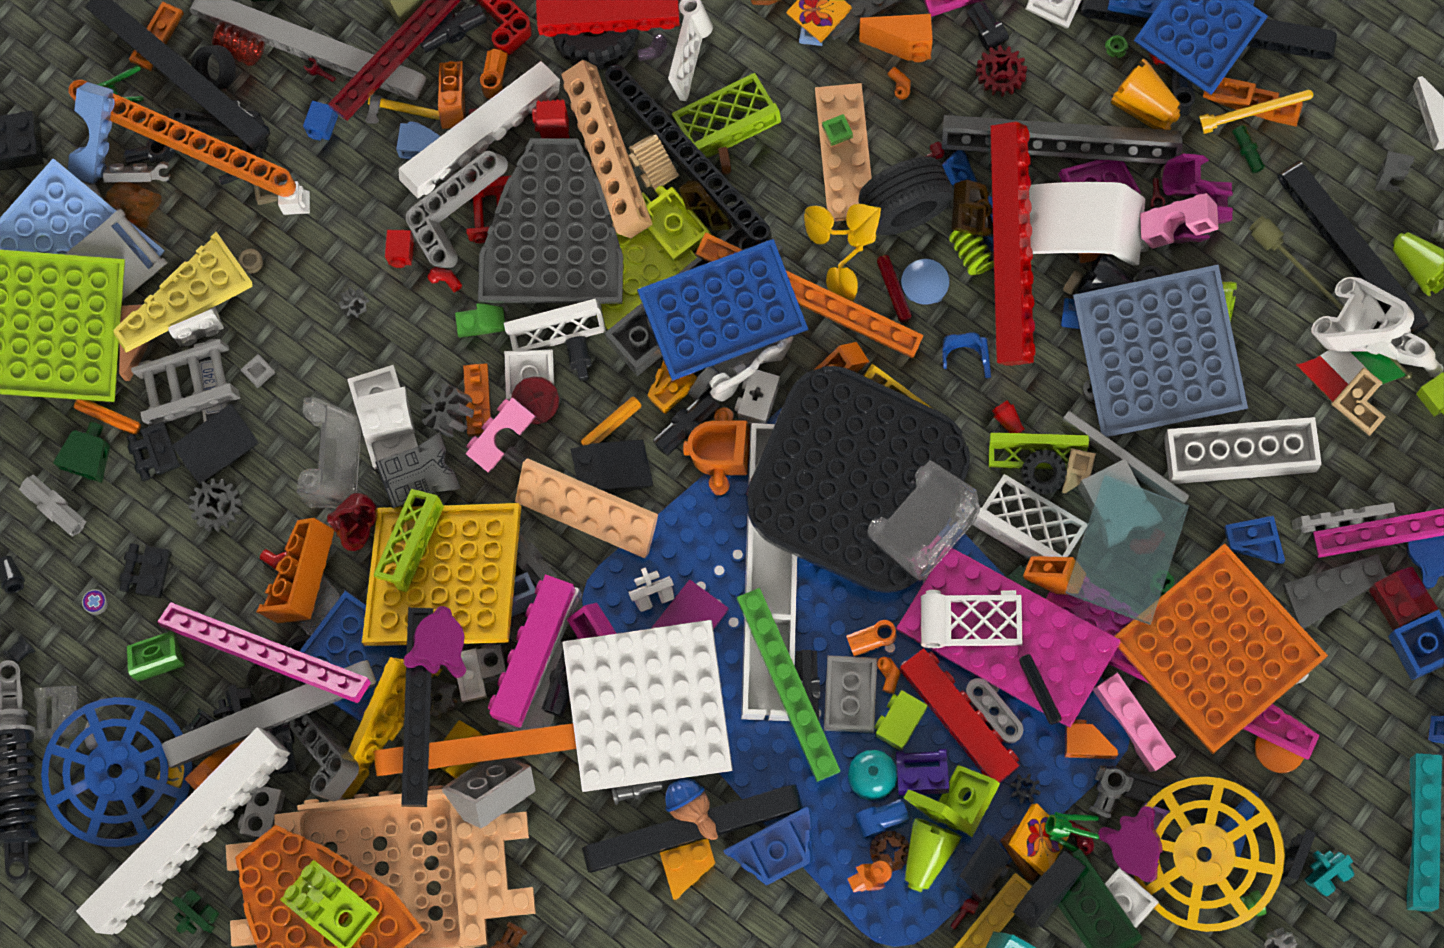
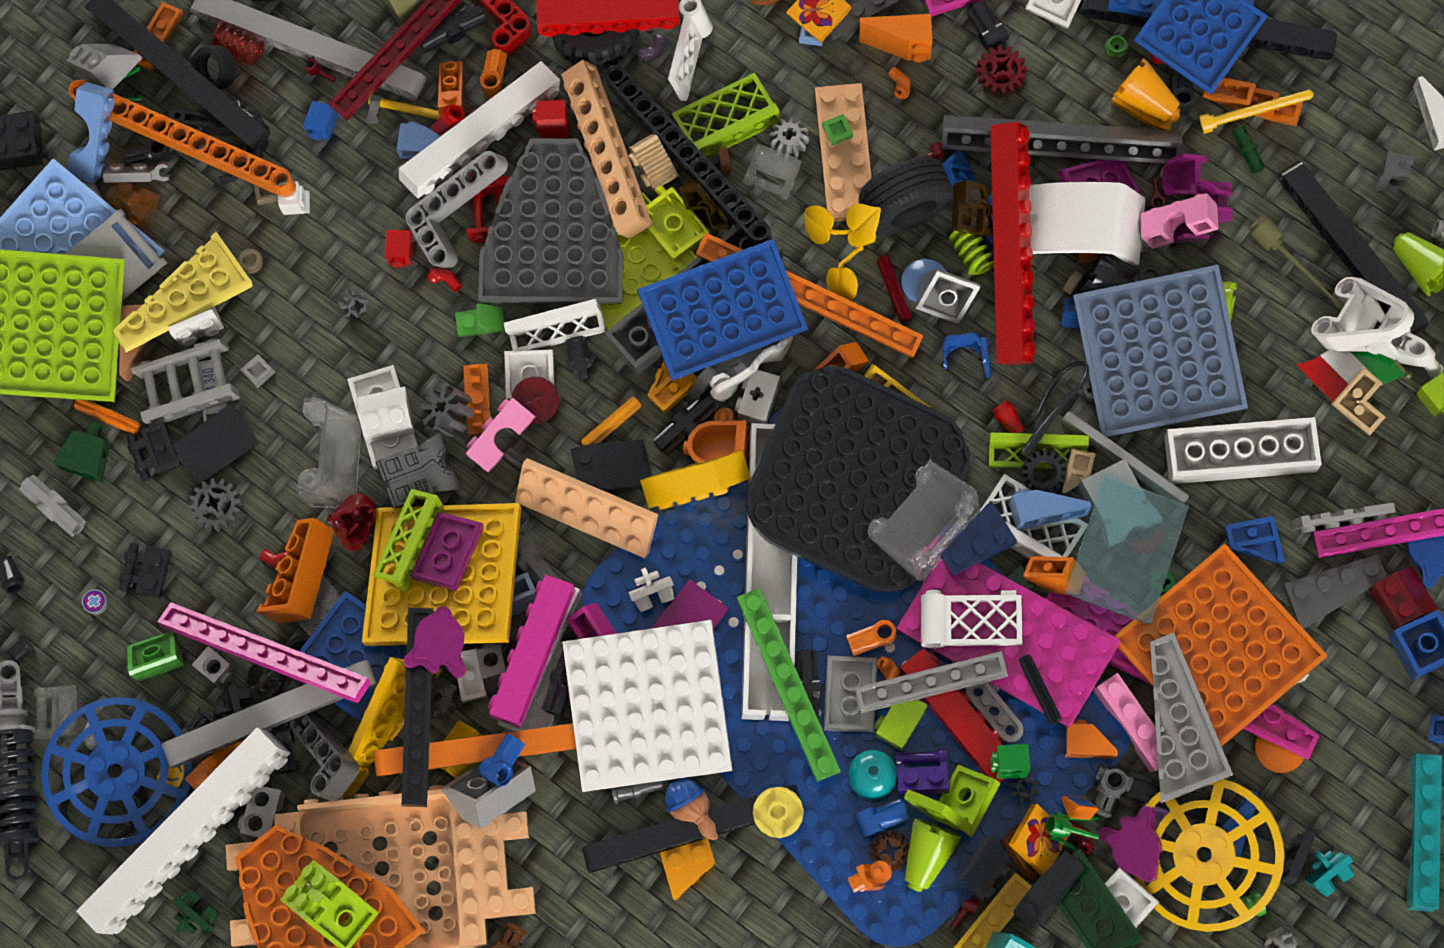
(103, 63): none -> light grey slope
(205, 662): none -> light grey brick
(447, 551): none -> magenta tile
(448, 119): none -> red cone
(498, 768): none -> blue piece
(695, 481): none -> yellow wedge
(775, 164): none -> clear plate
(777, 848): blue wing -> none
(778, 812): none -> light yellow tile
(781, 133): none -> light grey gear
(931, 682): none -> light grey tile
(946, 295): none -> light grey slope
(978, 541): none -> dark blue wing
(1010, 761): none -> green brick
(1042, 508): none -> medium blue slope
(1043, 427): none -> black piece
(1078, 807): none -> orange slope
(1184, 733): none -> light grey wing

